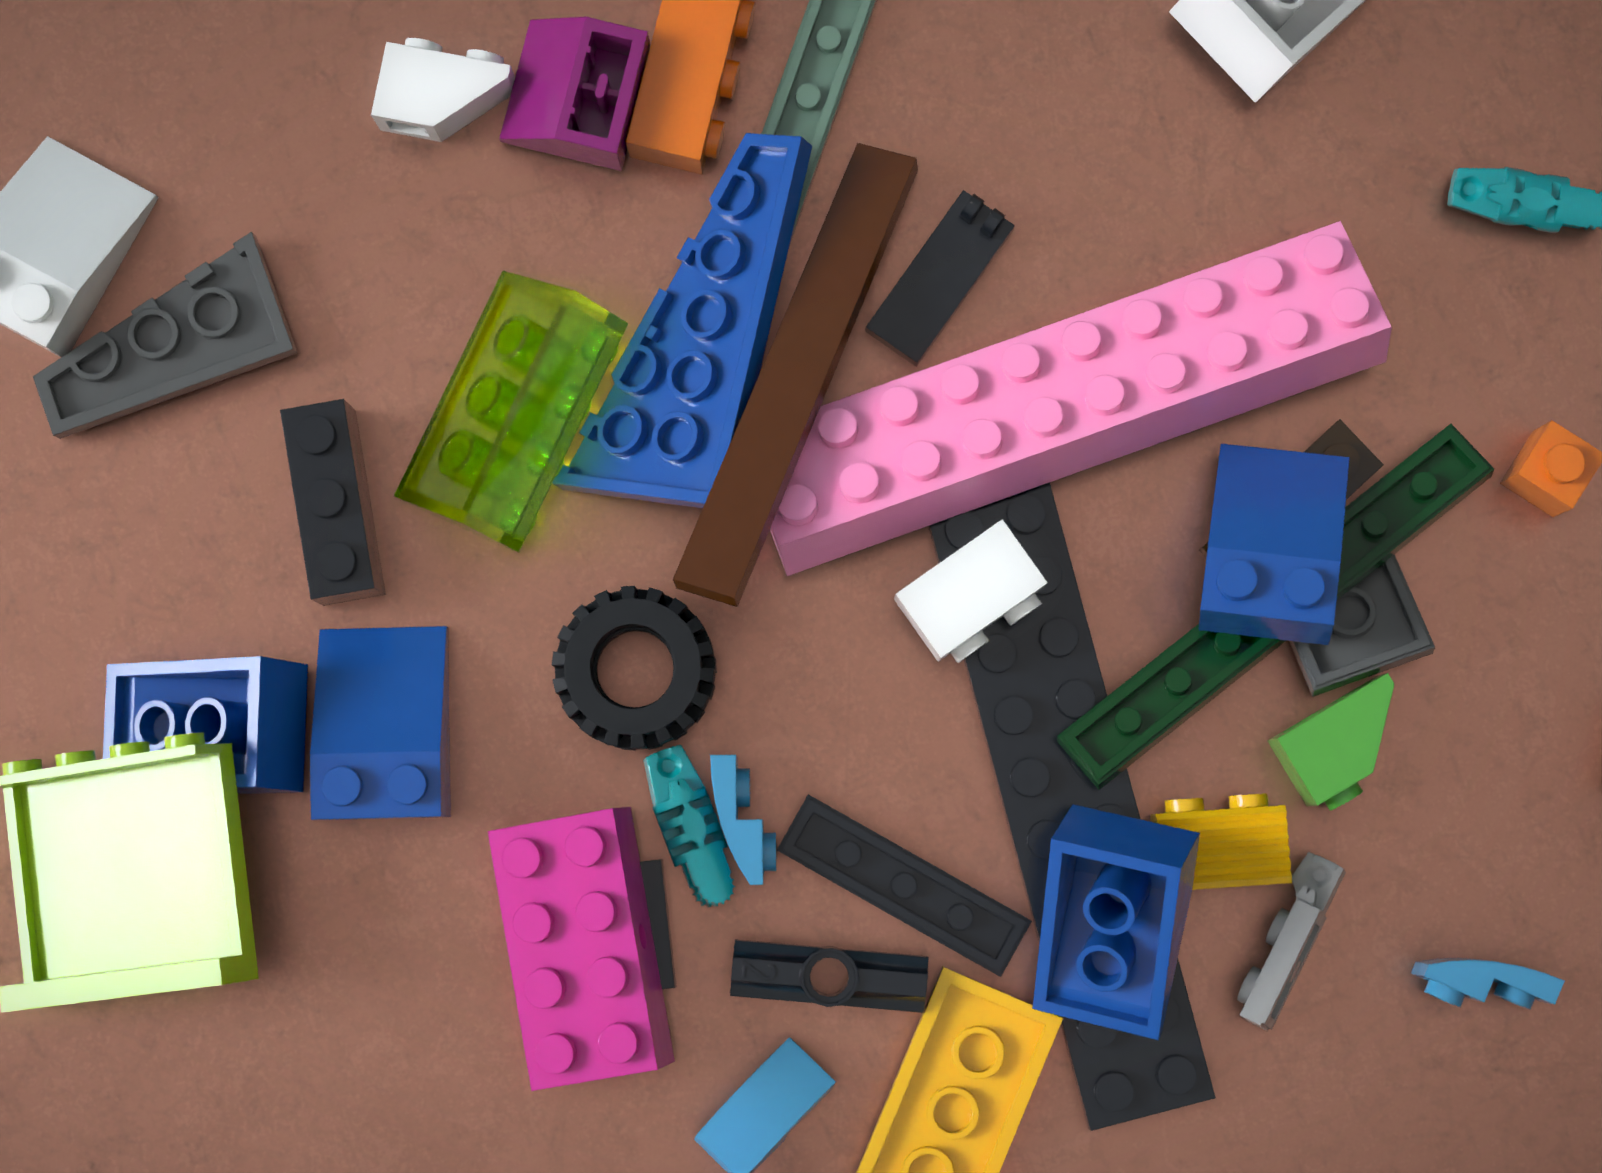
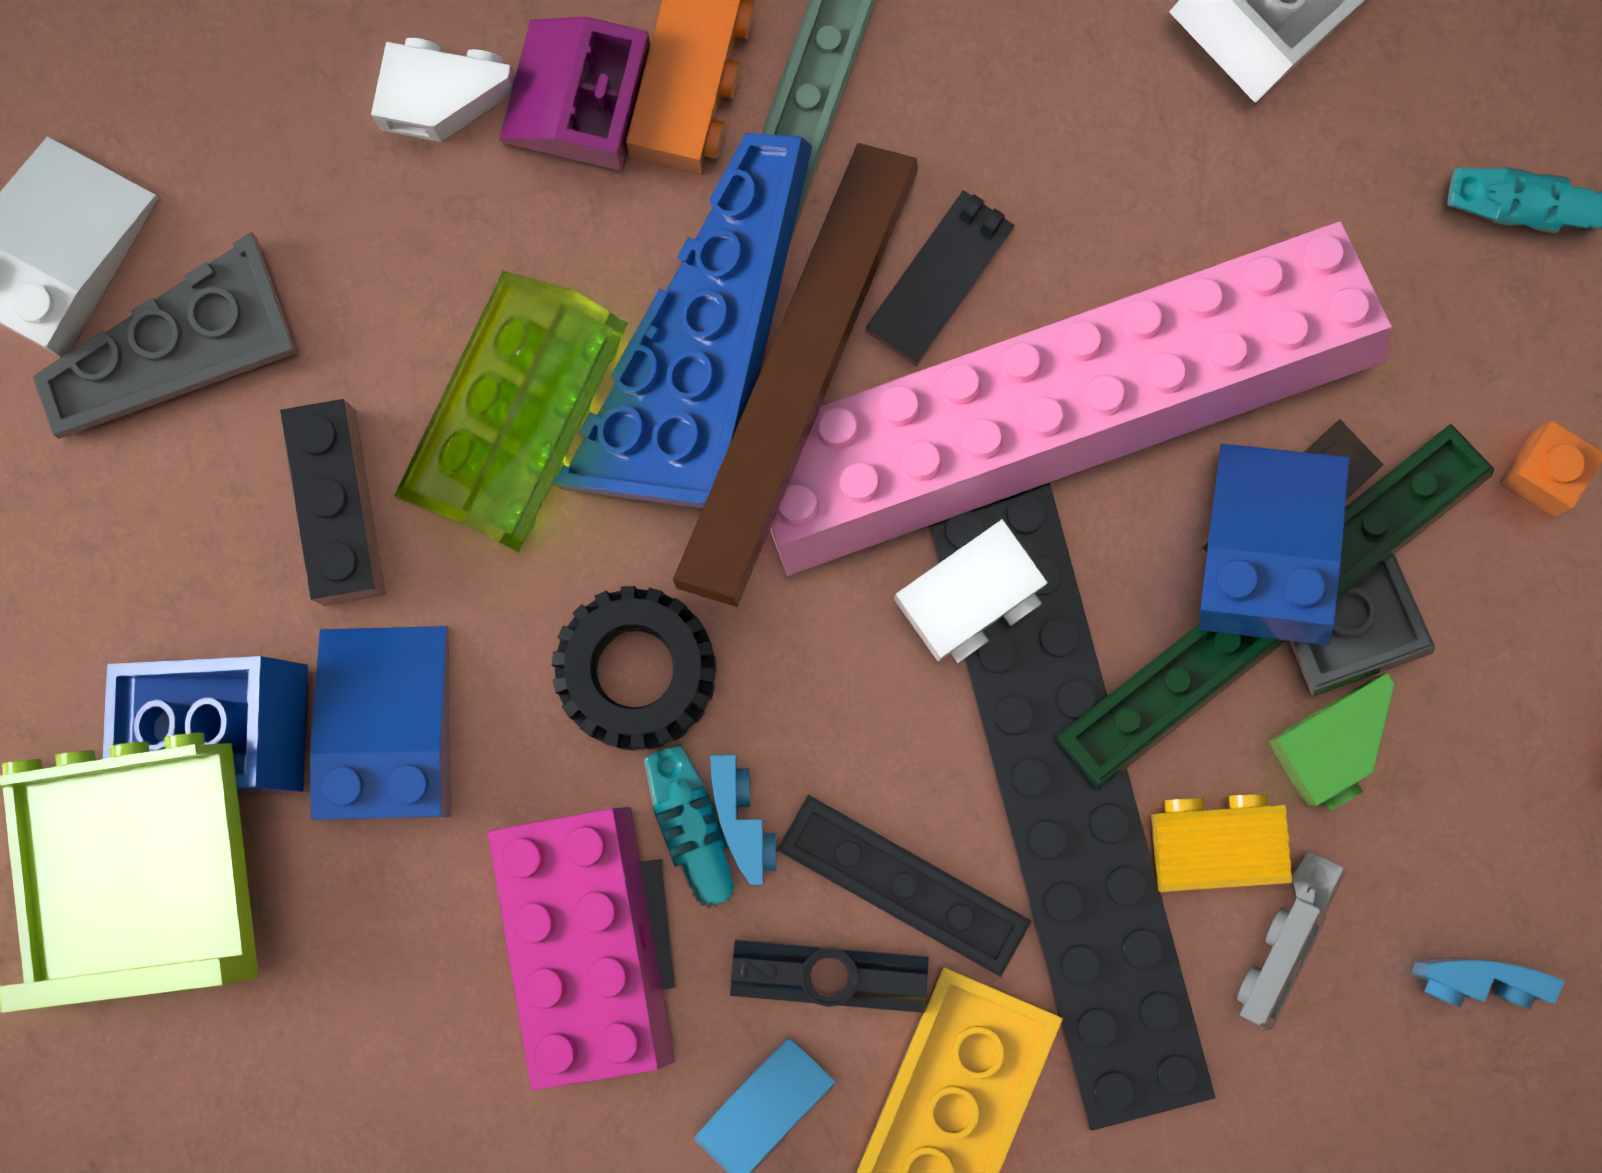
(1113, 919): blue slope -> none

